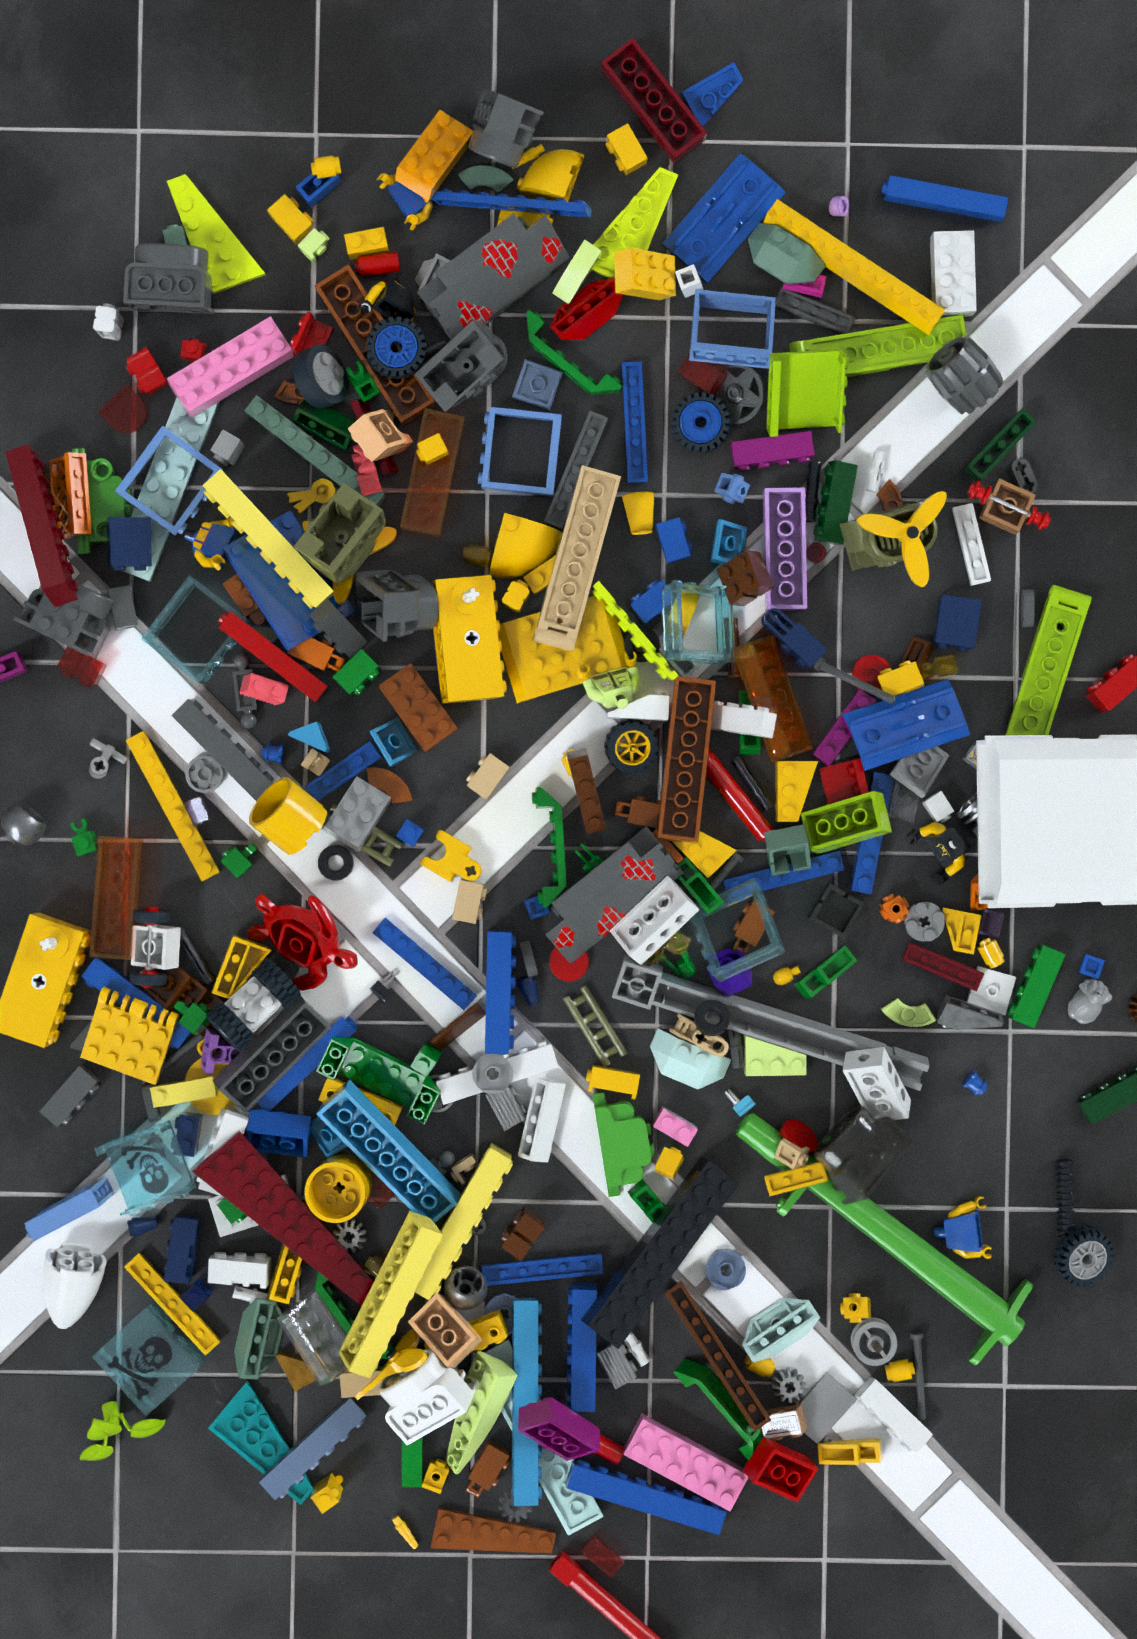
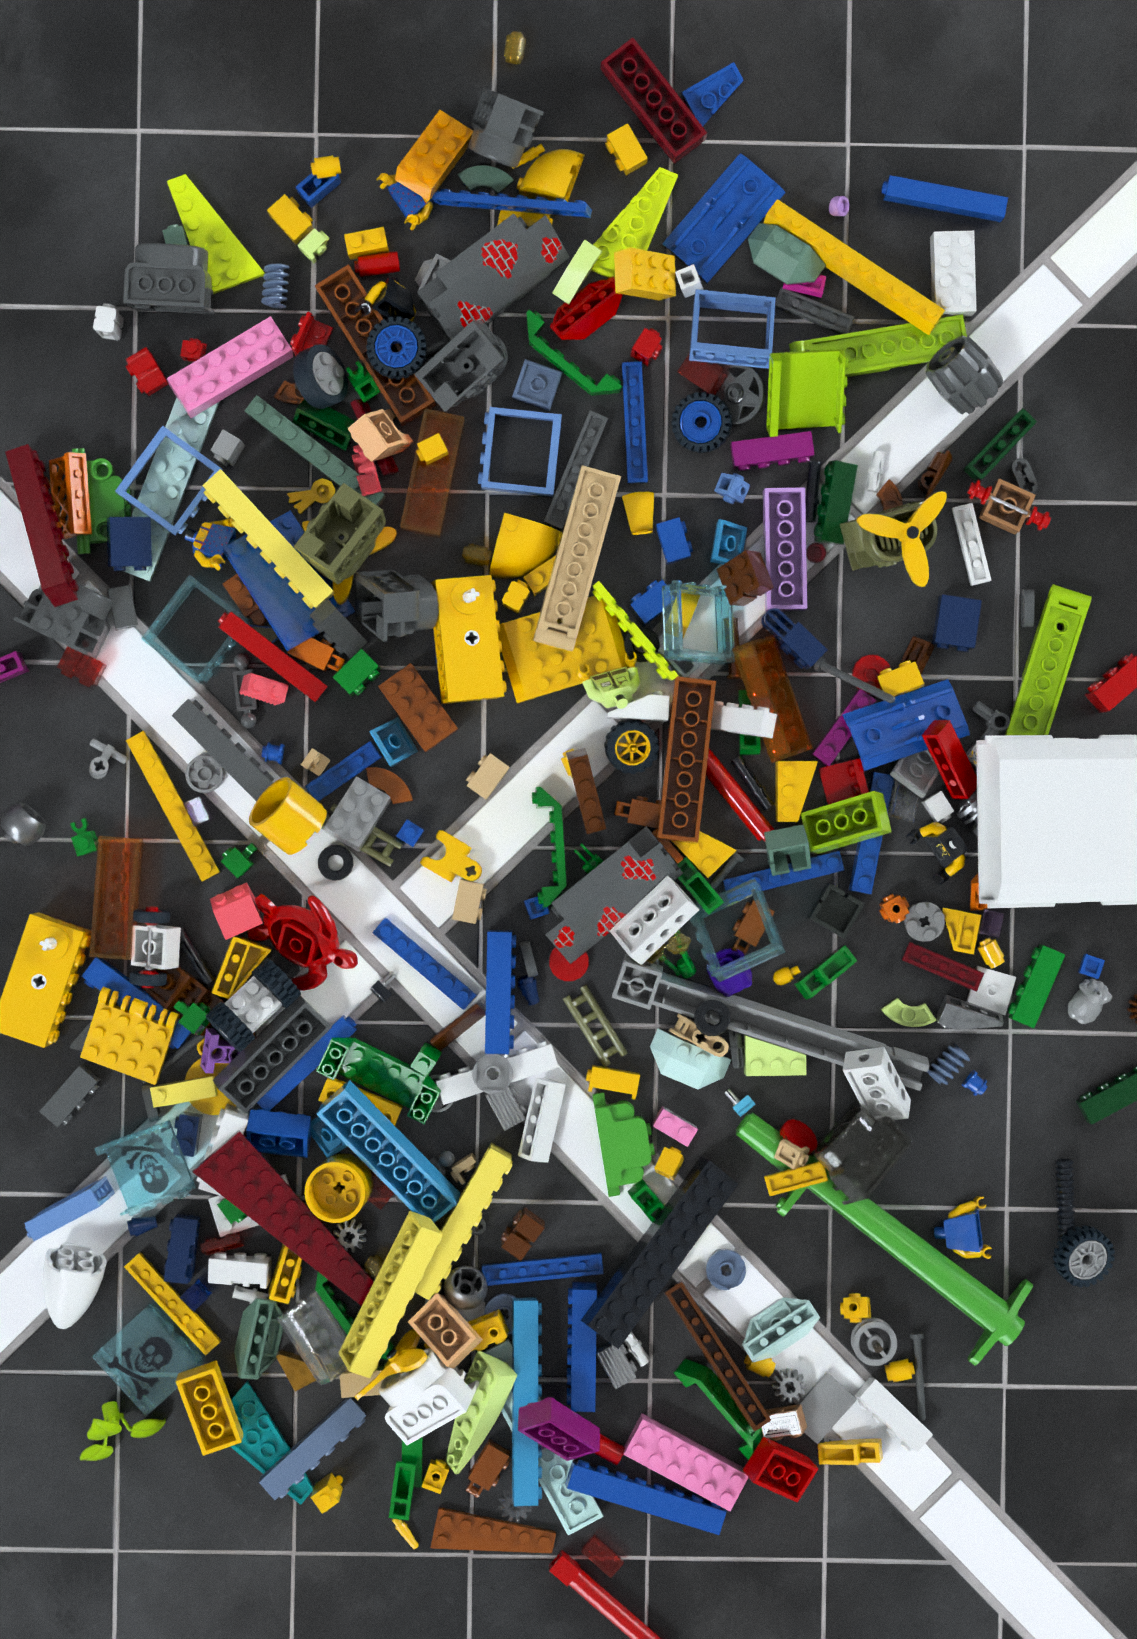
(125, 411): clear red tile -> none
(209, 1407): none -> yellow brick
(229, 1242): none -> clear red plate
(236, 911): none -> coral slope
(273, 285): none -> sand blue piece
(312, 735): dark azure slope -> none
(402, 1490): none -> green slope
(514, 48): none -> clear yellow brick
(647, 346): none -> red brick
(936, 468): none -> reddish brown panel
(942, 667): clear yellow plate -> none
(948, 1064): none -> sand blue piece
(950, 759): none -> red brick
(990, 715): none -> dark grey axle

